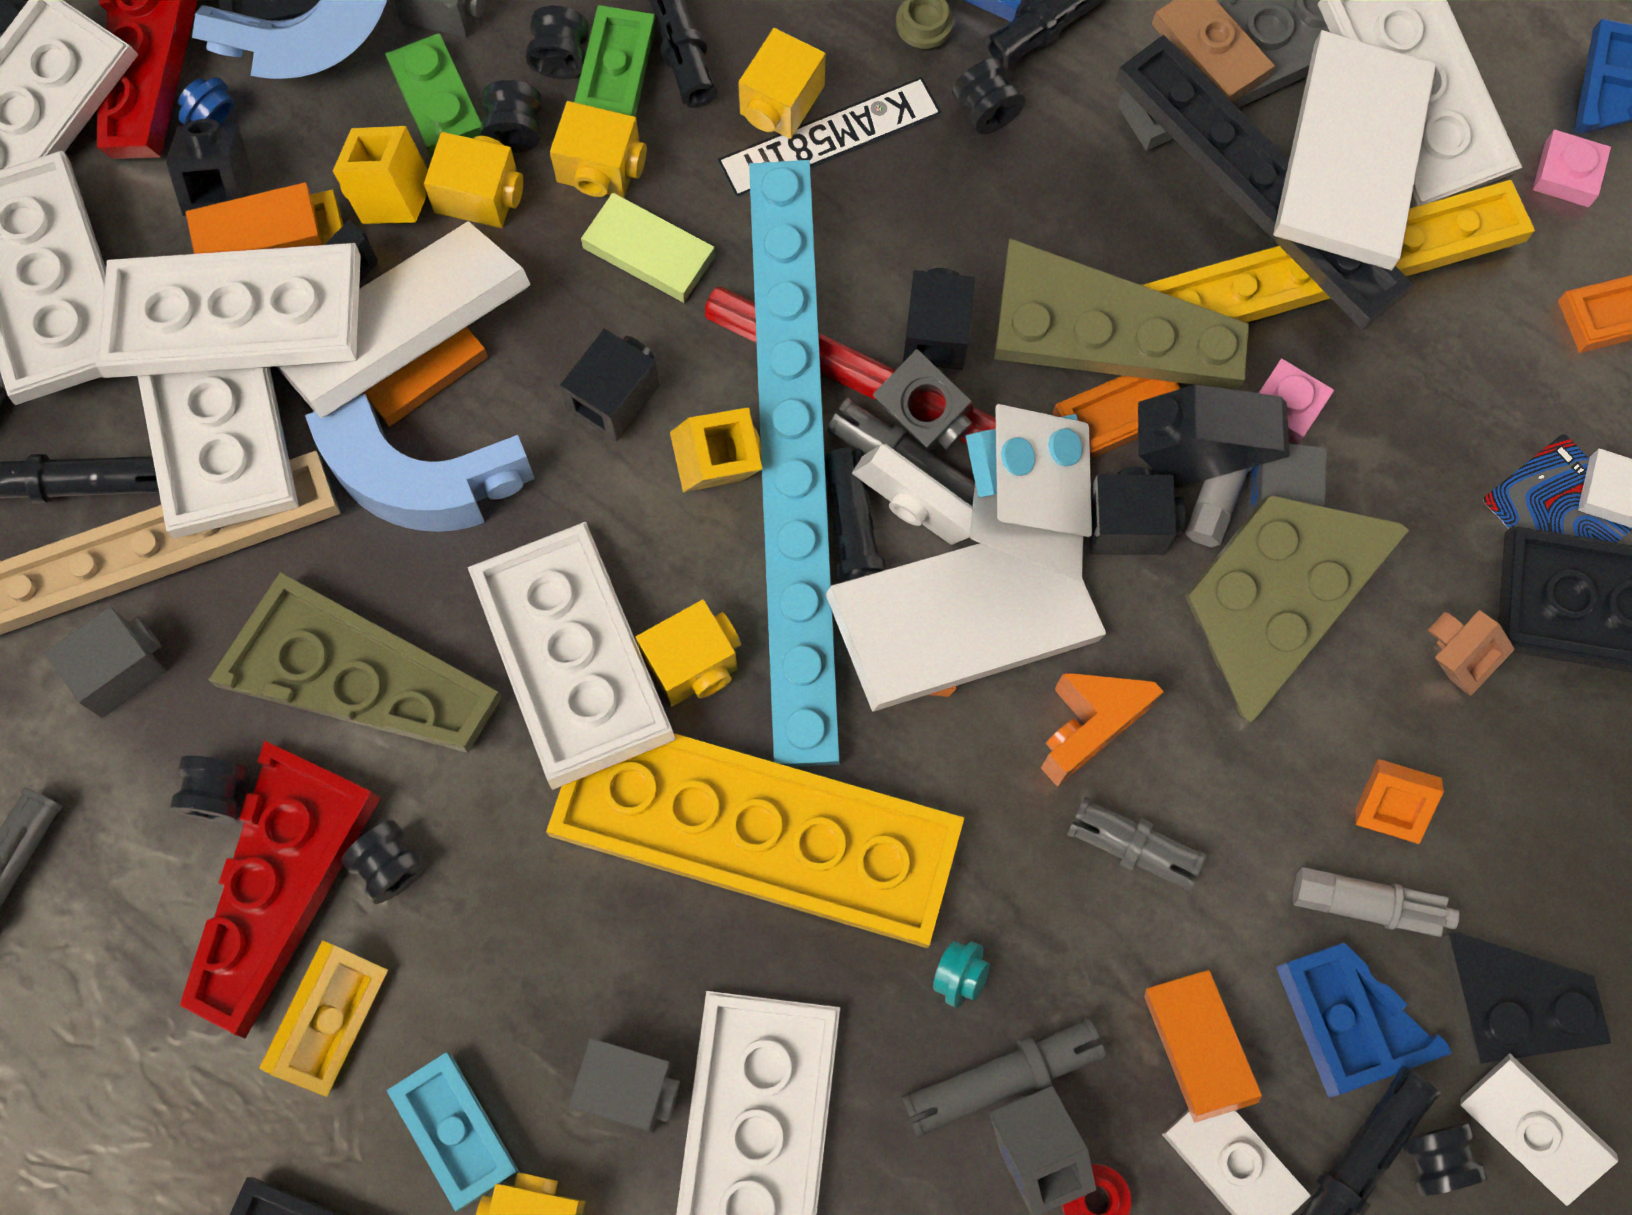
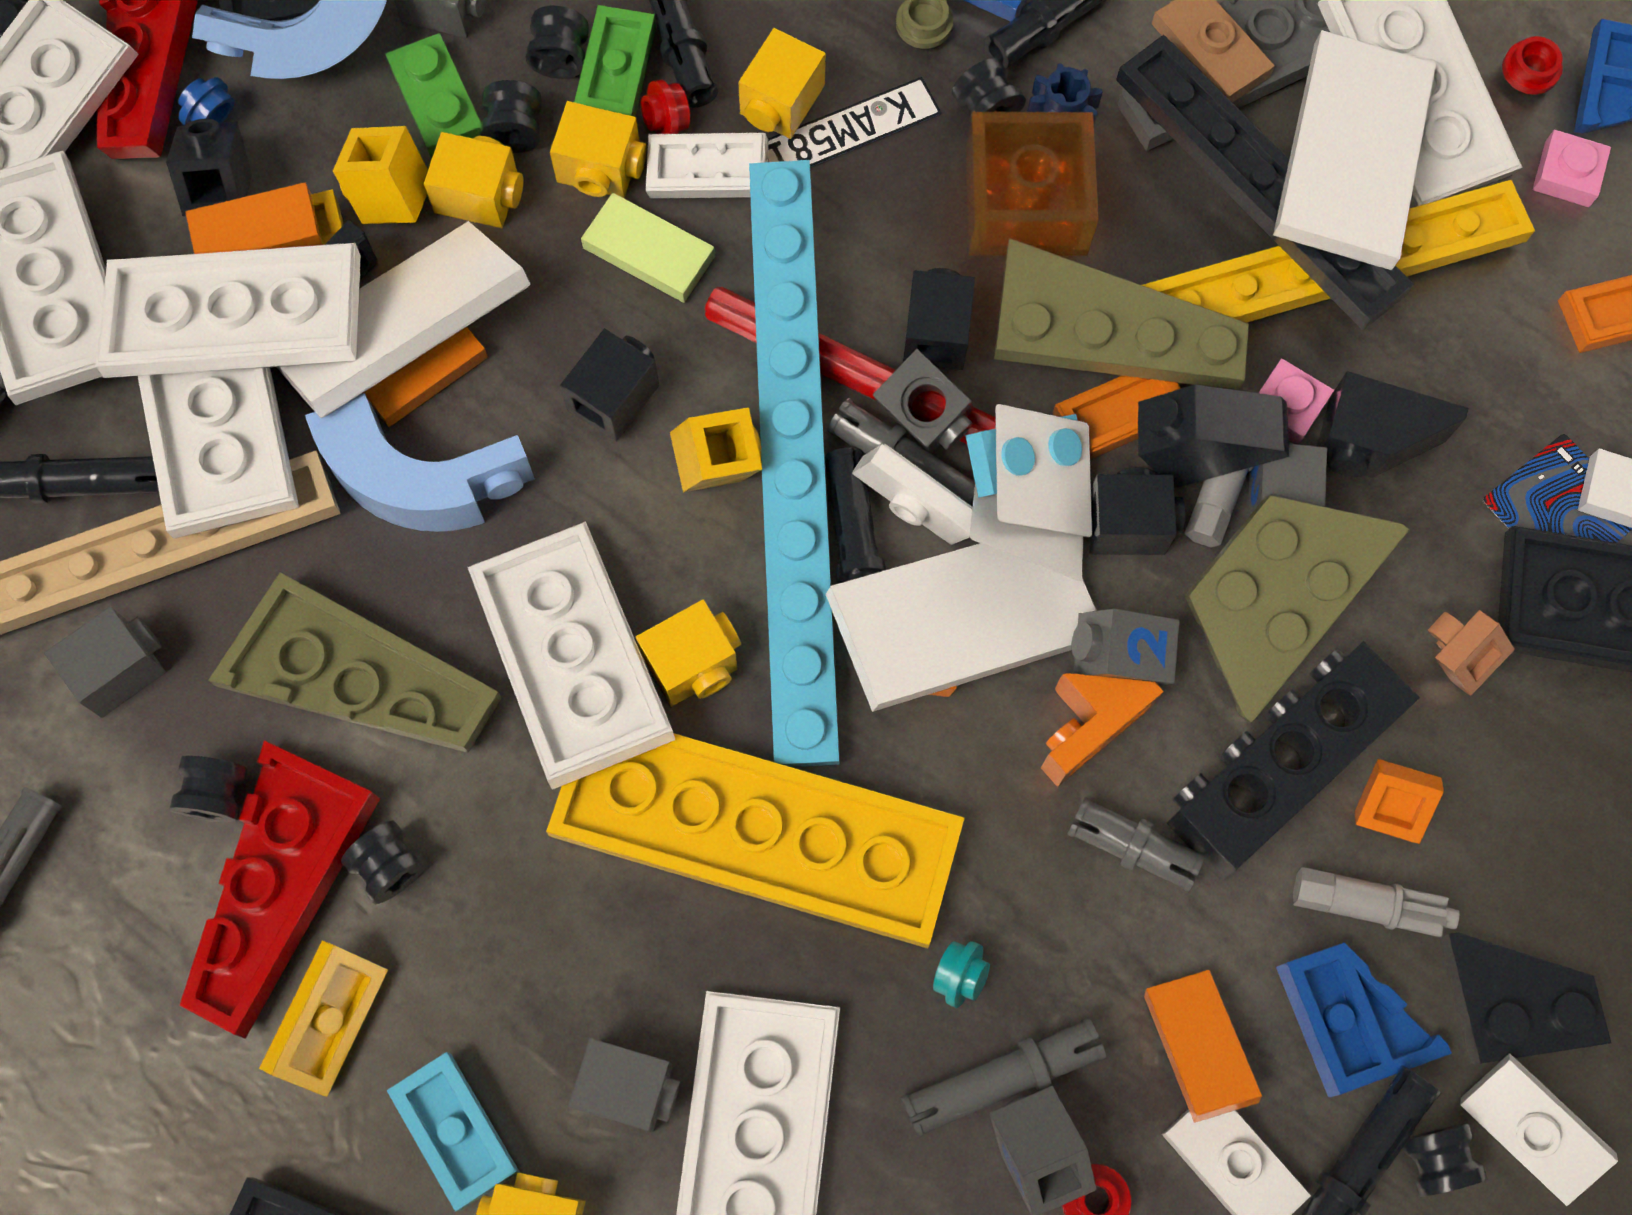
(665, 108): none -> red plate
(703, 164): none -> white plate
(1031, 182): none -> clear orange brick
(1065, 91): none -> dark blue gear
(1126, 646): none -> dark grey brick
(1371, 702): none -> black brick
(1381, 425): none -> black slope
(1539, 54): none -> red plate

